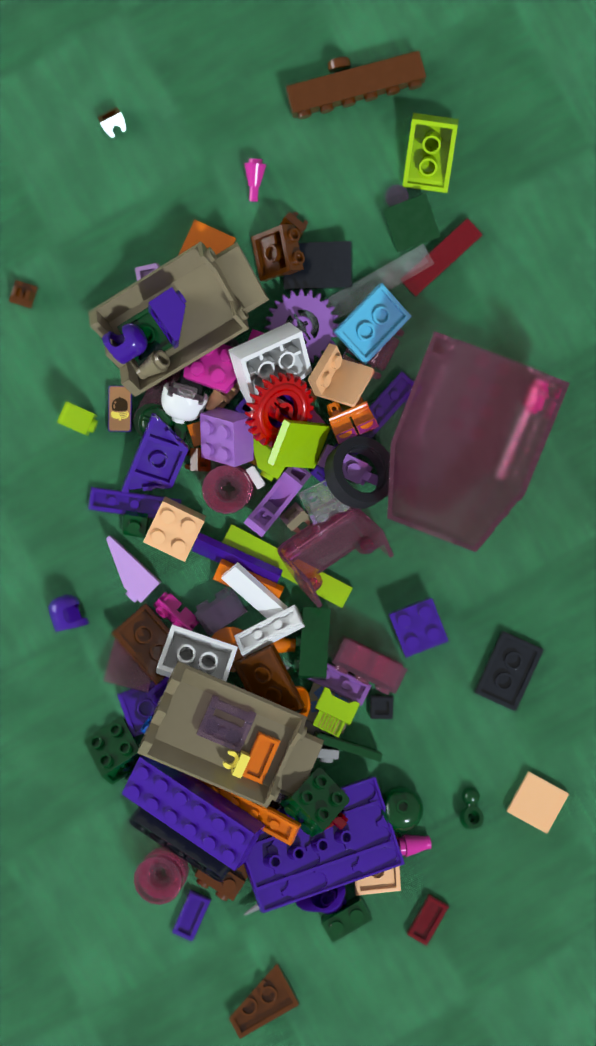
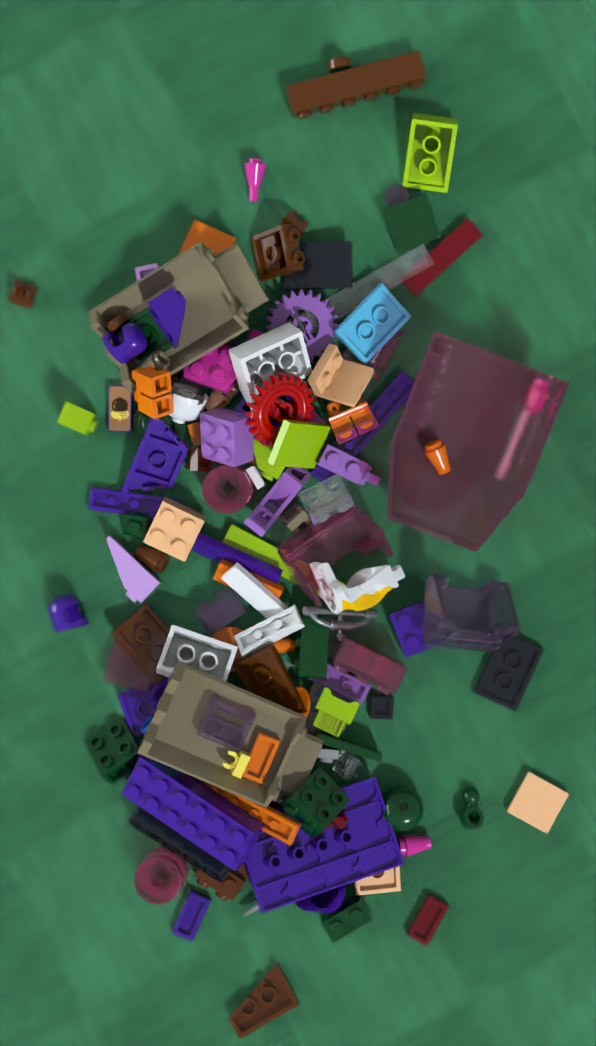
(111, 119): tile -> none
(116, 321): none -> reddish brown tile
(152, 558): none -> reddish brown cone
(153, 391): none -> orange hips
(168, 609): dark pink hinge -> none
(340, 487): black tyre -> none
(340, 625): none -> flat silver piece
(346, 765): none -> clear tile
(362, 590): none -> white hips
(437, 454): none -> orange cone
(468, 616): none -> clear purple windscreen

